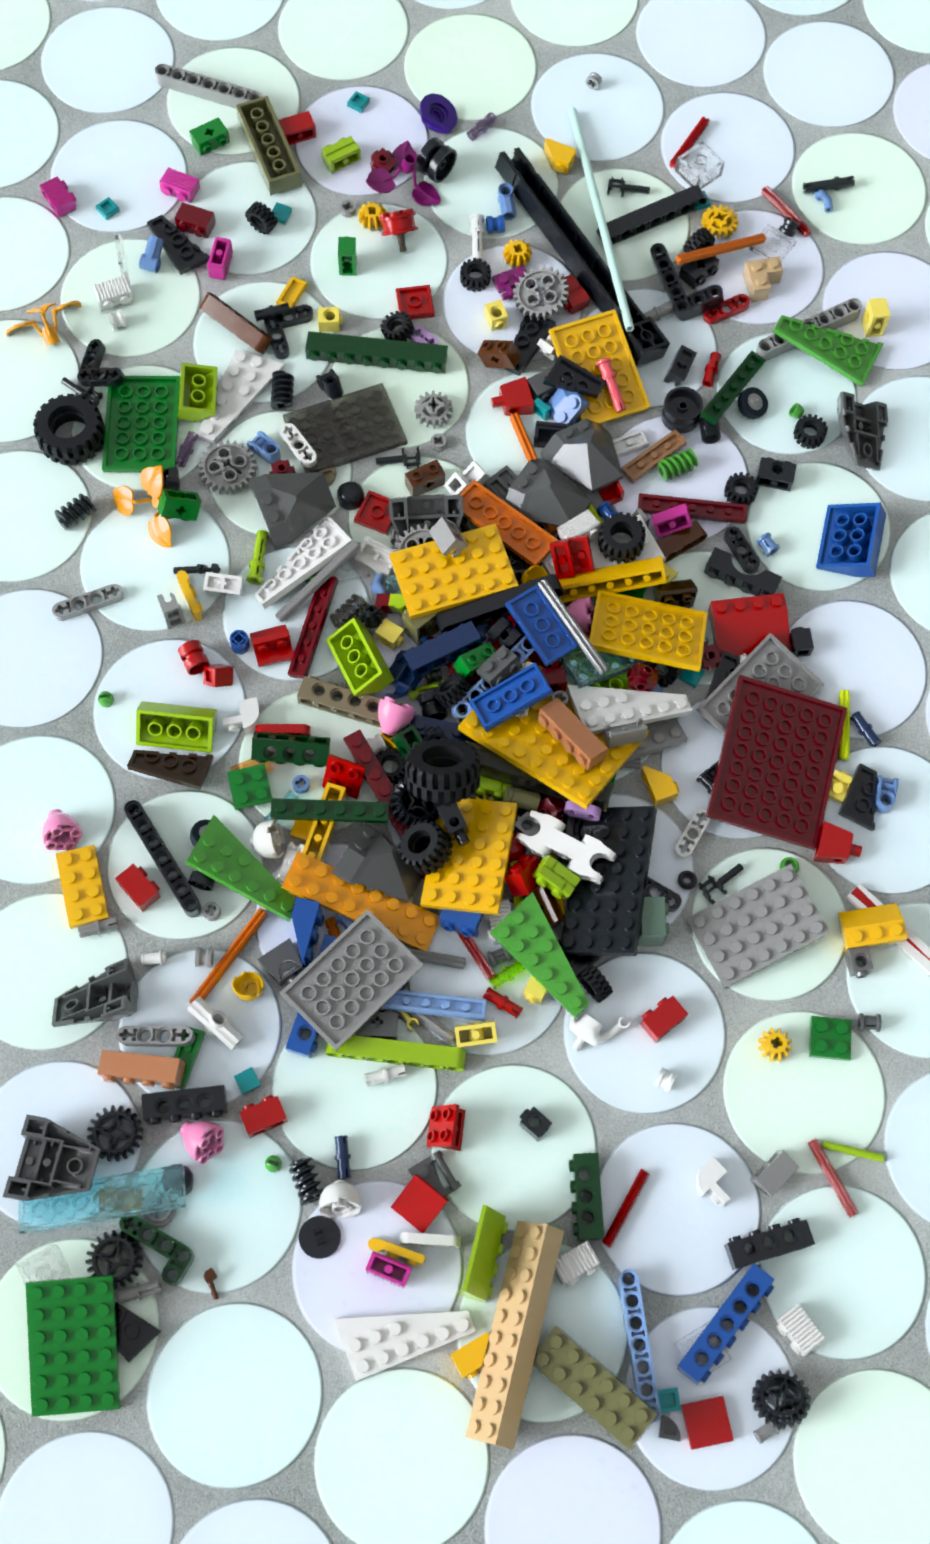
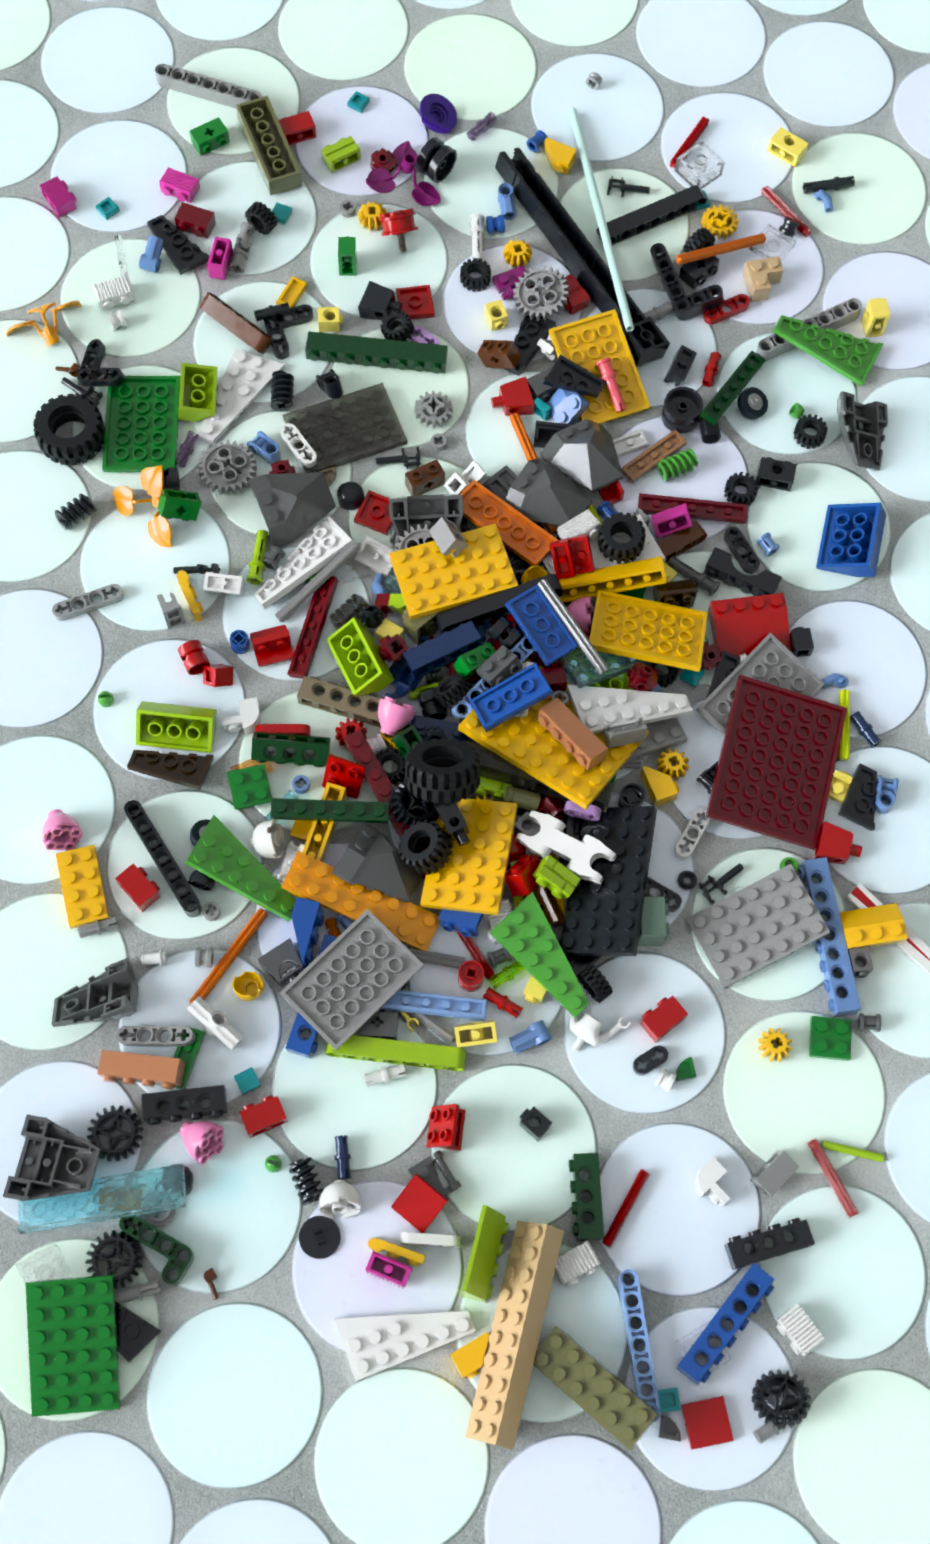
(73, 370): none -> reddish brown hand
(242, 247): none -> light grey piece
(274, 558): none -> dark grey bush
(348, 727): none -> red gear
(378, 302): none -> black torso
(398, 648): none -> dark red brick
(471, 976): none -> red wheel
(535, 1034): none -> medium blue piece
(537, 141): none -> blue bush
(631, 796): none -> black wheel
(647, 1056): none -> black beam
(673, 757): none -> yellow gear
(686, 1070): none -> green tile
(700, 579): none -> dark grey pin
(787, 146): none -> light yellow brick
(836, 680): none -> medium blue arm
(839, 1006): none -> medium blue brick

